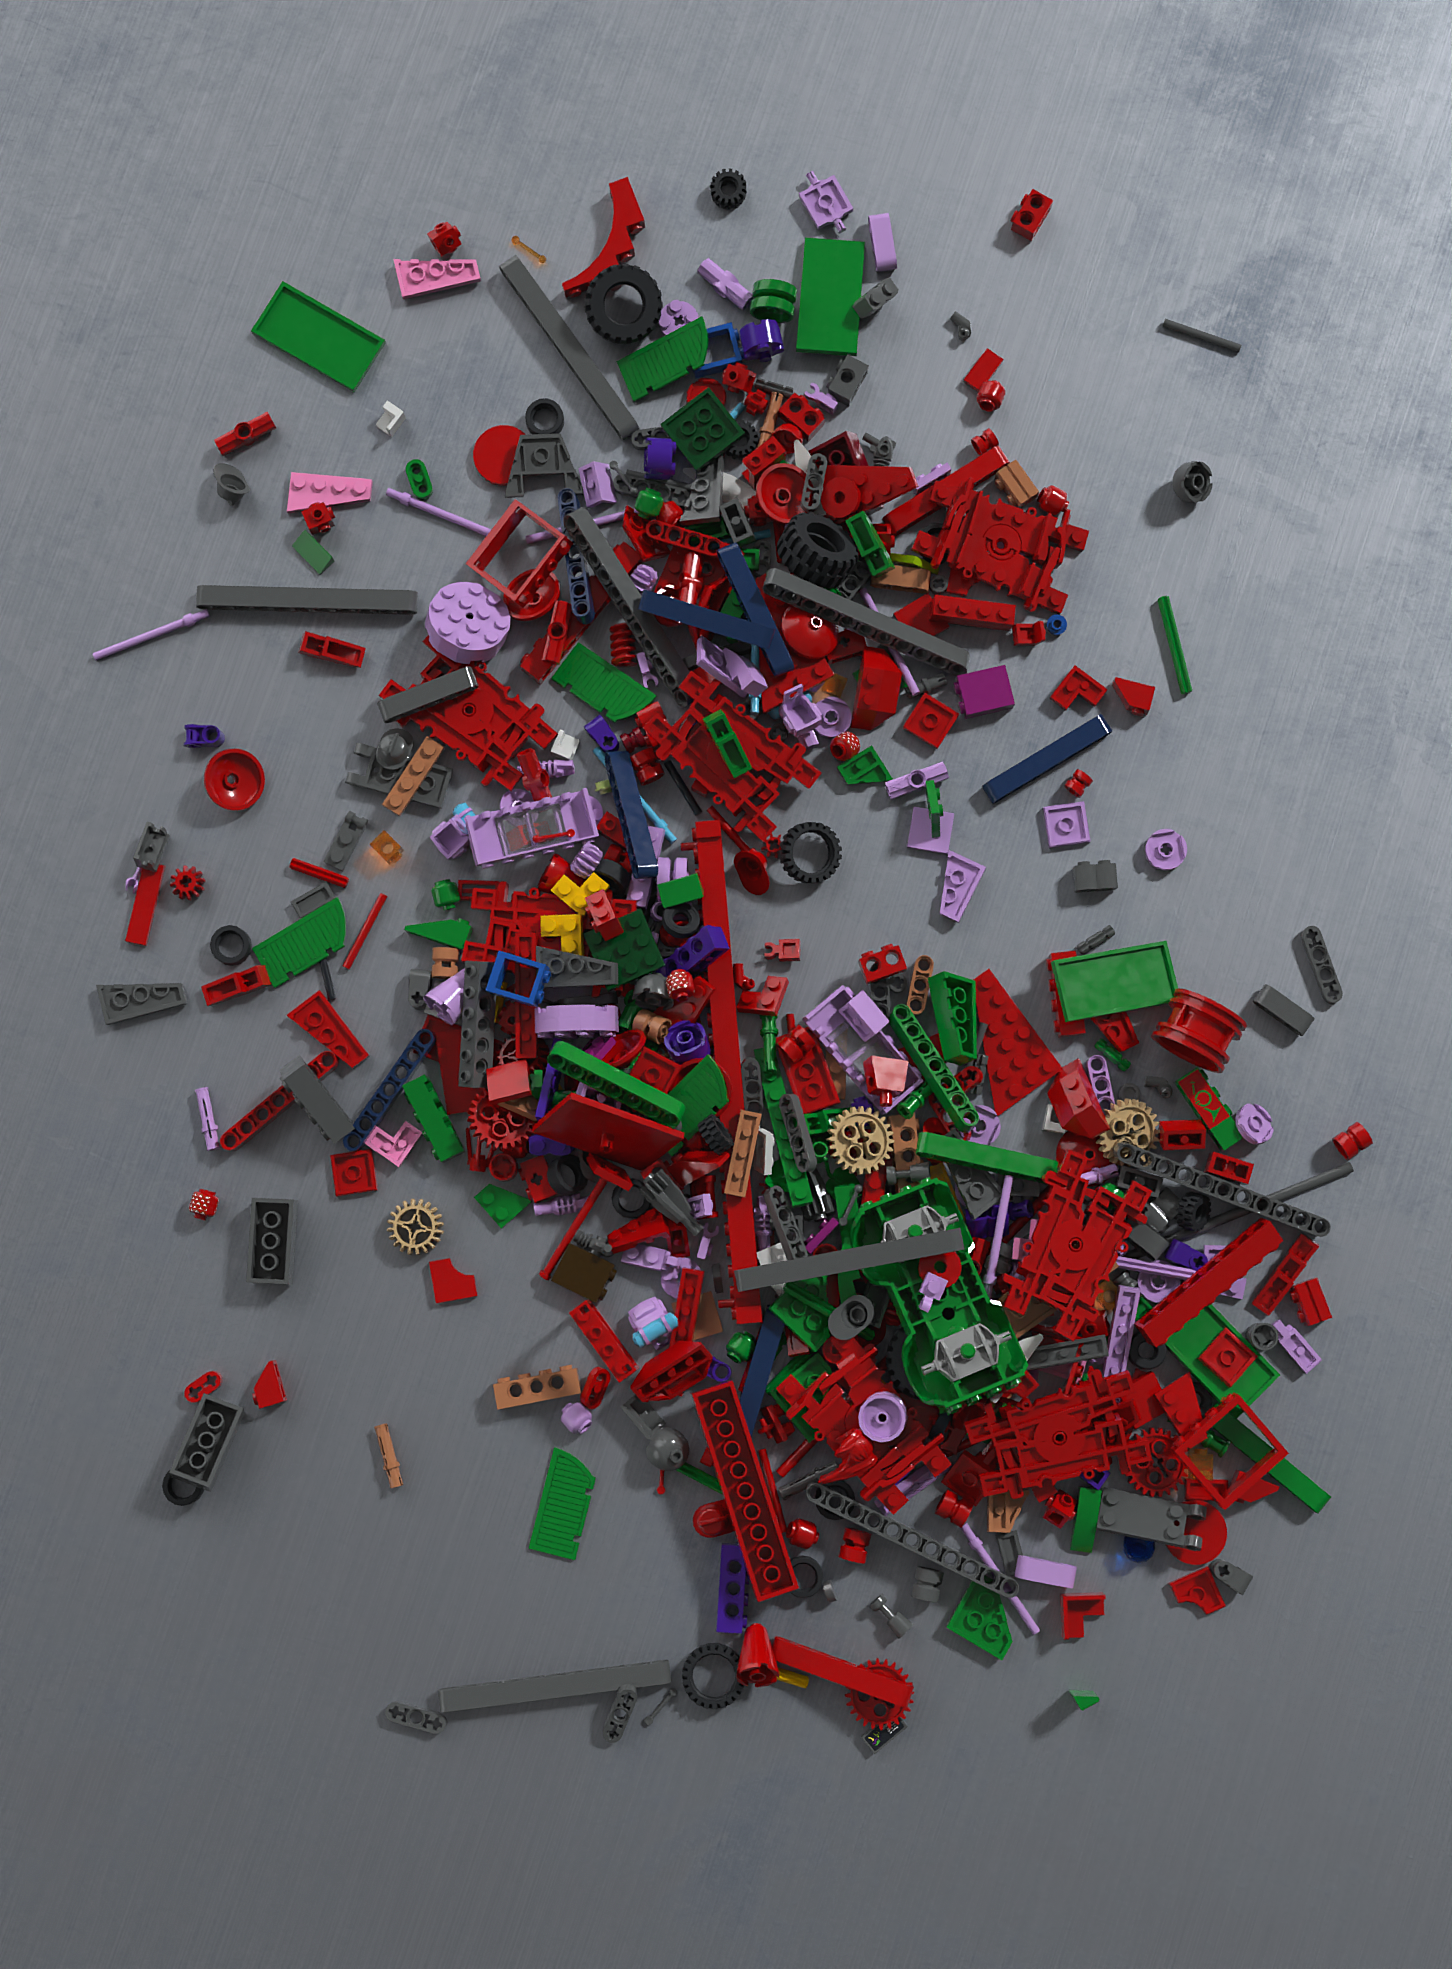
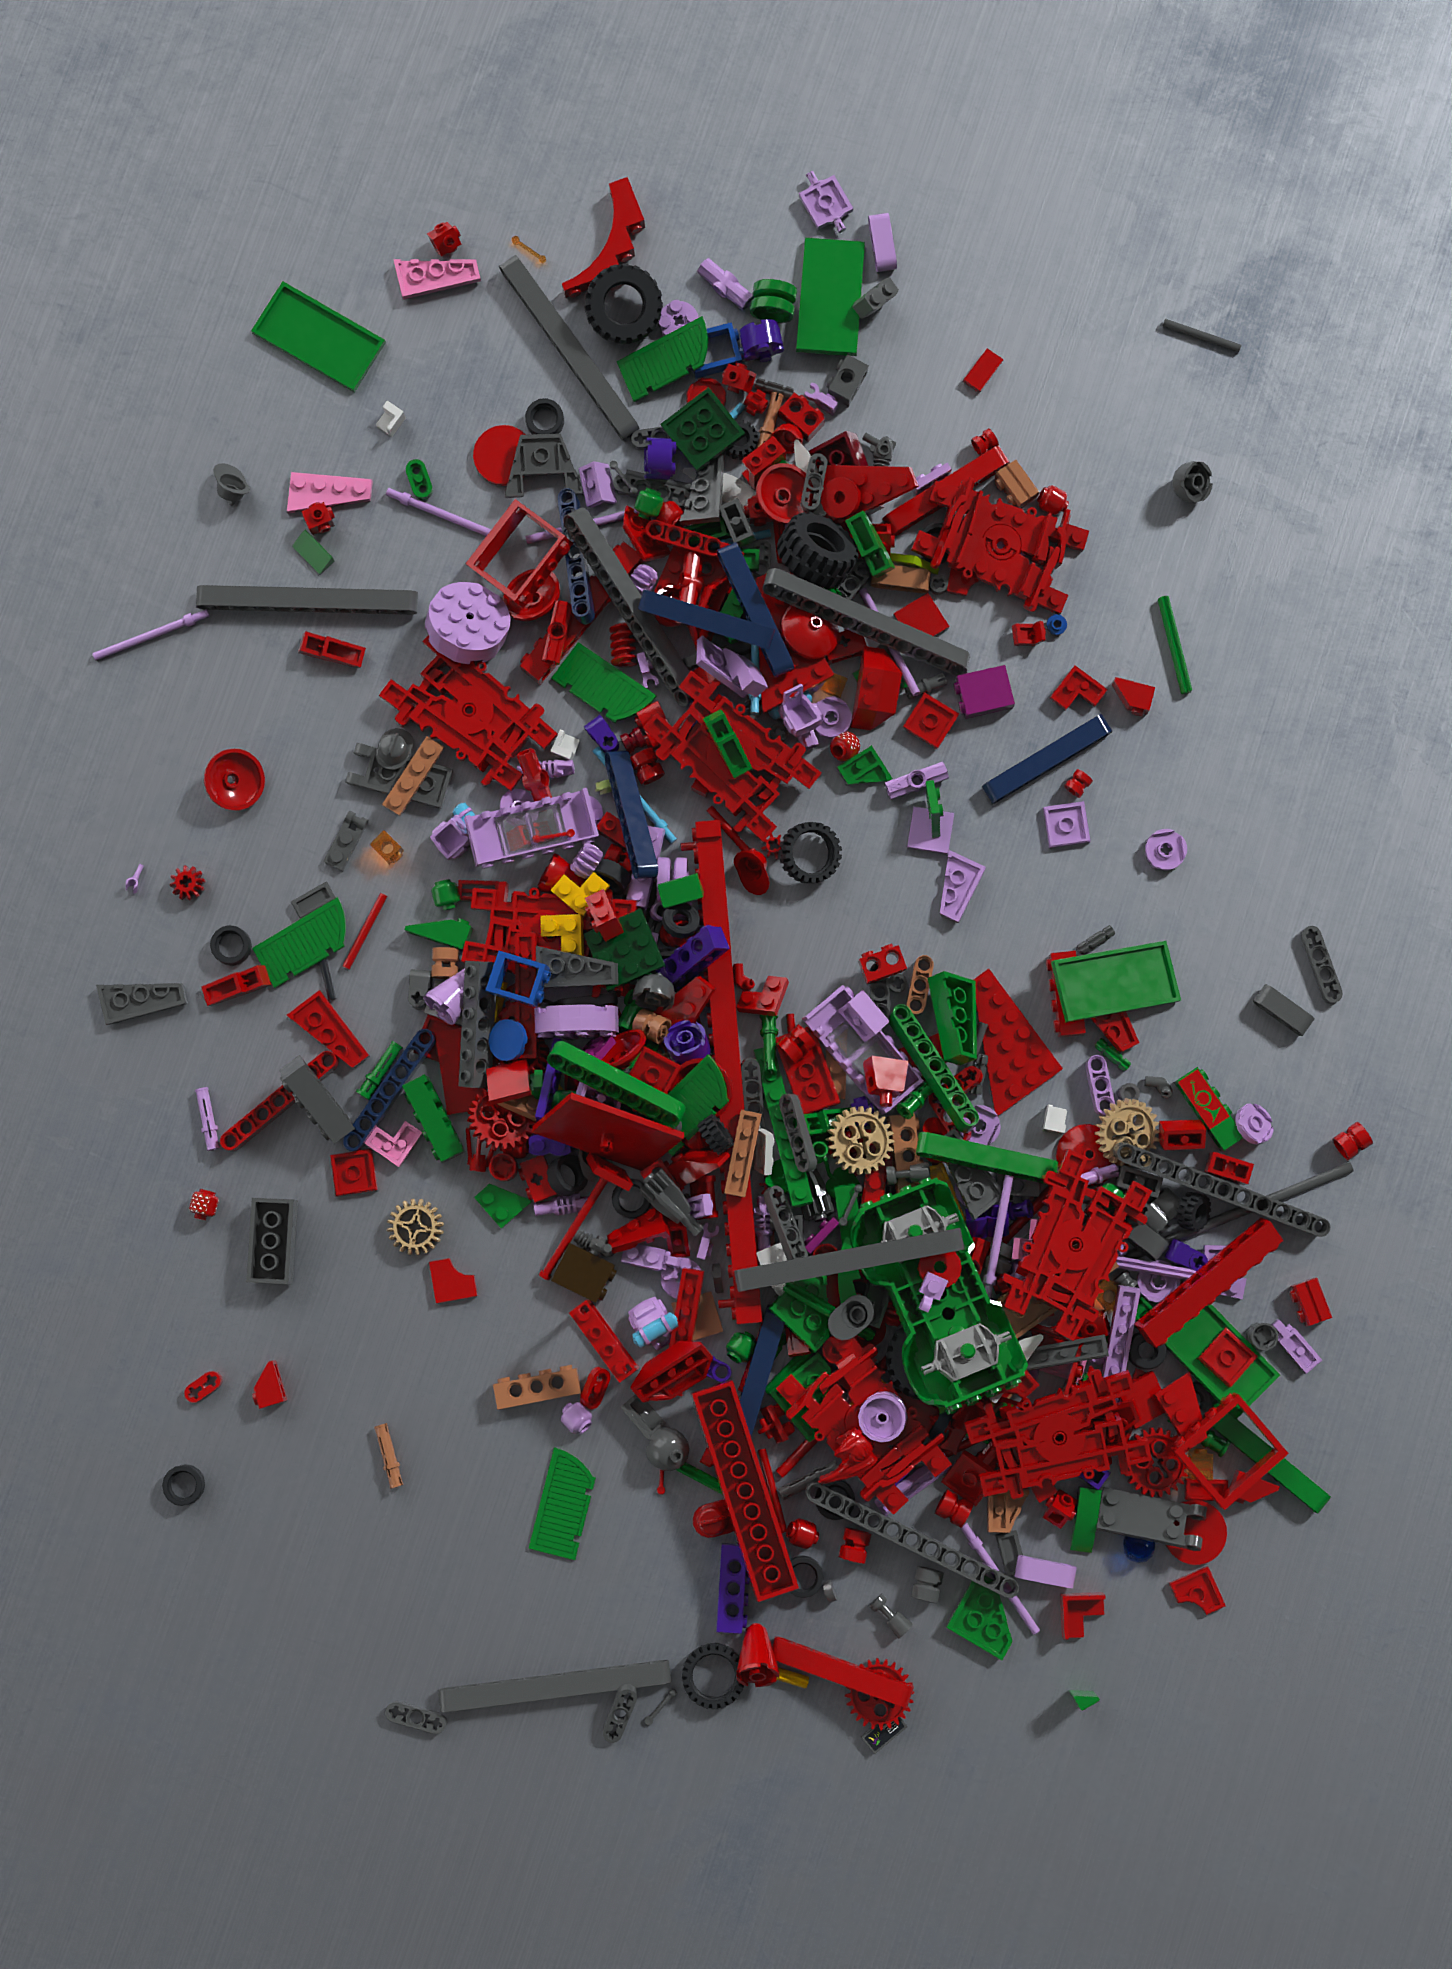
(144, 906): red tile -> none
(151, 847): dark grey hinge -> none
(199, 736): dark purple piece -> none
(207, 1442): dark grey brick -> none
(232, 440): red piece -> none
(319, 873): red axle -> none
(394, 1049): none -> green pin
(427, 694): dark grey beam -> none
(507, 1040): none -> blue tile
(680, 985): red head -> none
(683, 788): black bar -> none
(728, 177): black tyre -> none
(786, 950): red plate -> none
(964, 325): dark grey arm -> none
(972, 612): red brick -> none
(991, 395): red head -> none
(1034, 215): red brick -> none
(1076, 1102): red wedge -> none
(1095, 876): dark grey brick -> none
(1199, 1030): red wheel -> none
(1233, 1576): dark grey piece -> none
(1285, 1274): red slope -> none

